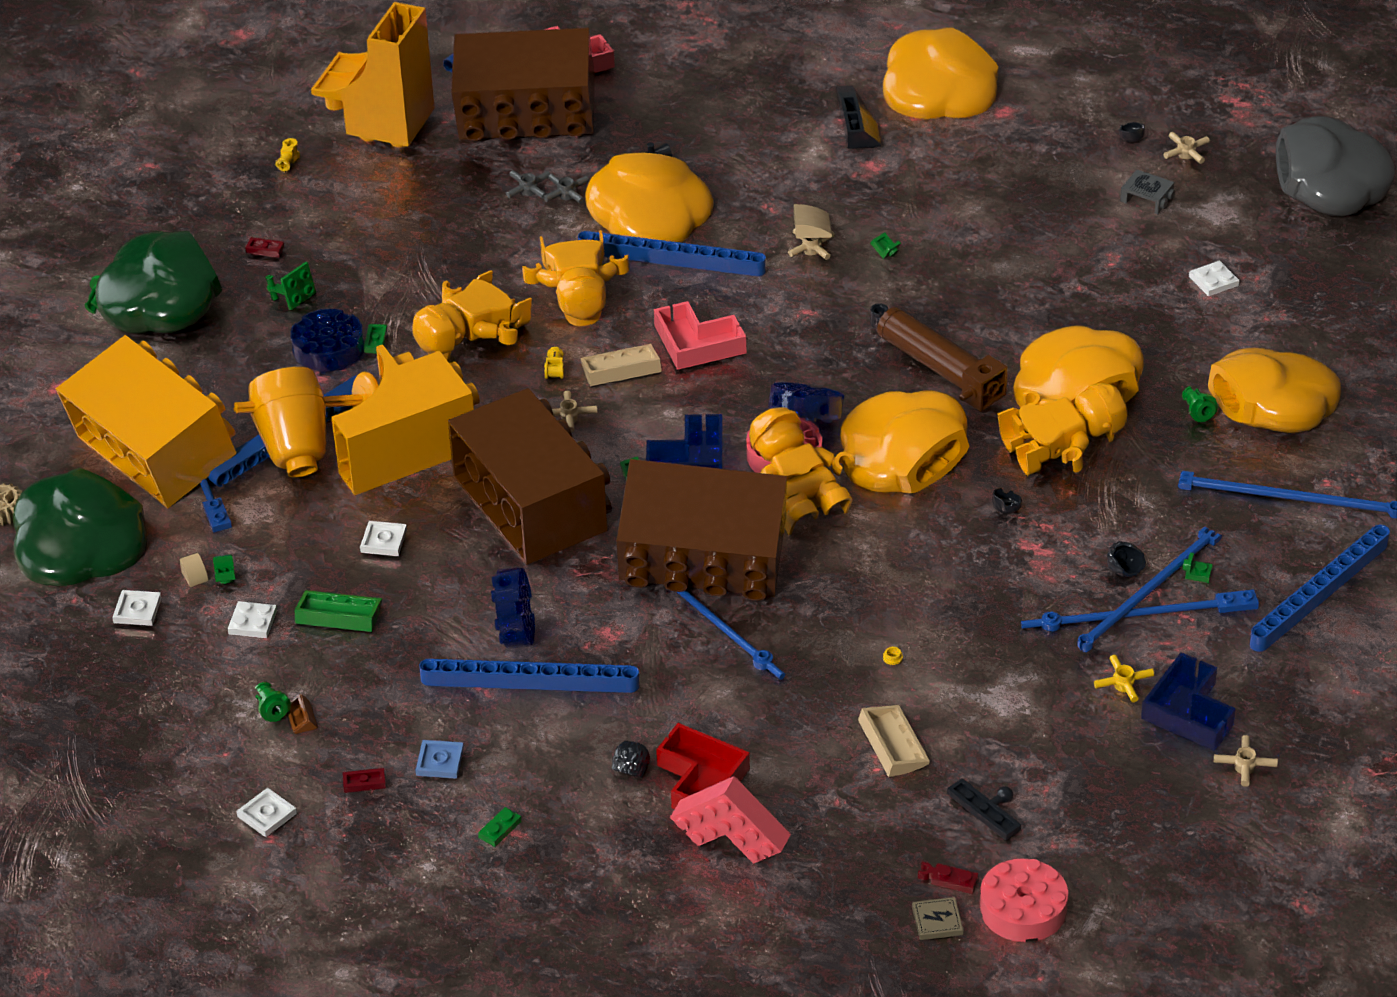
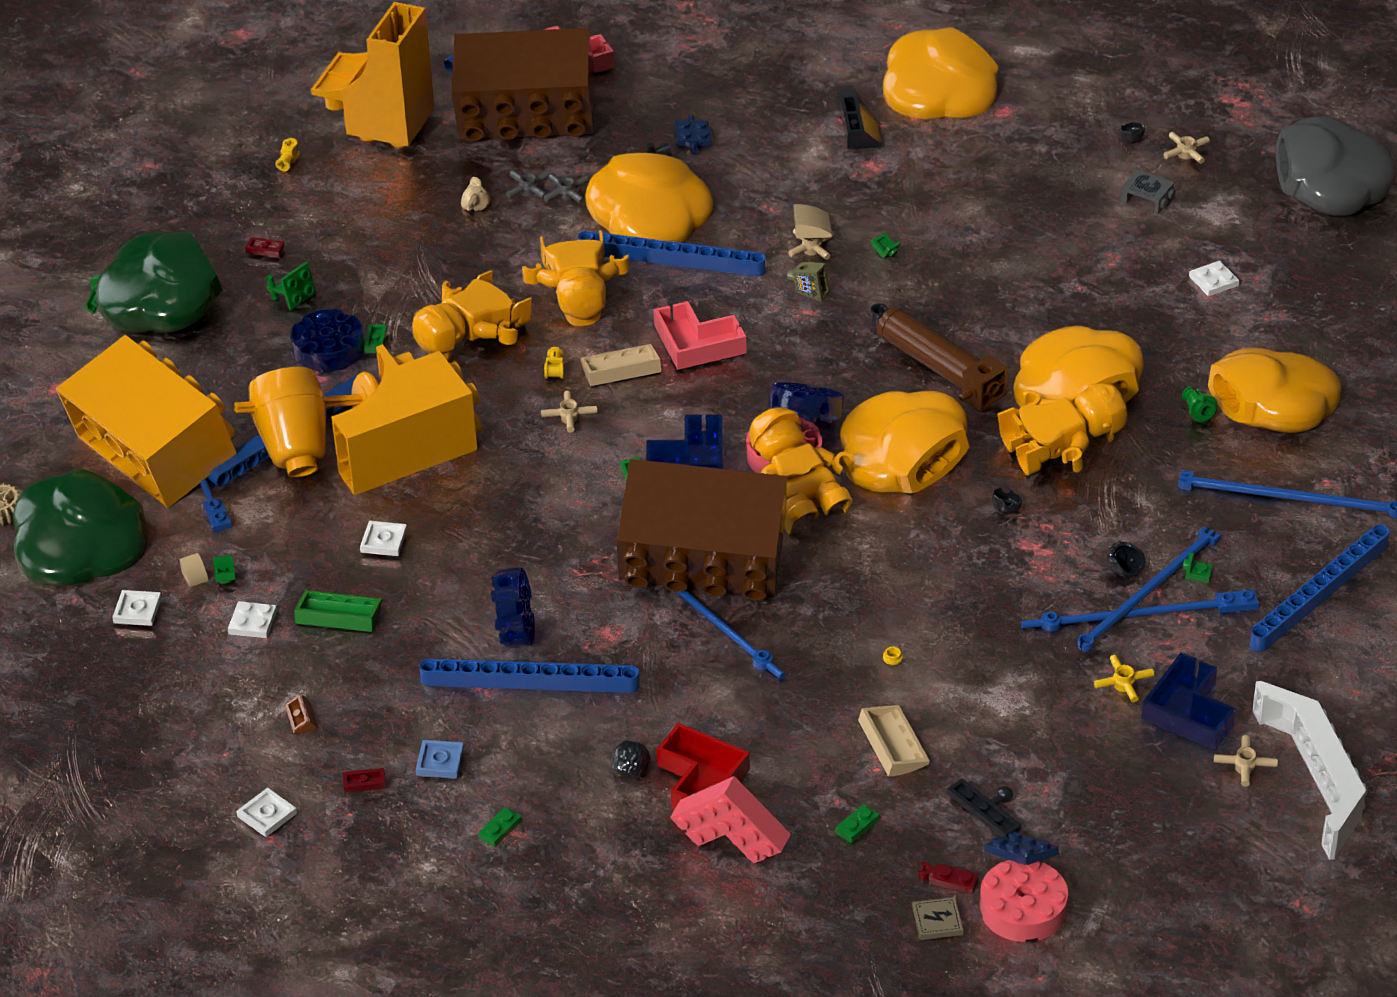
(272, 703): green piece -> none
(475, 196): none -> tan hair
(529, 475): reddish brown brick -> none
(692, 133): none -> dark blue plate
(810, 280): none -> olive torso
(857, 823): none -> green plate
(1021, 848): none -> dark blue plate
(1323, 755): none -> white slope

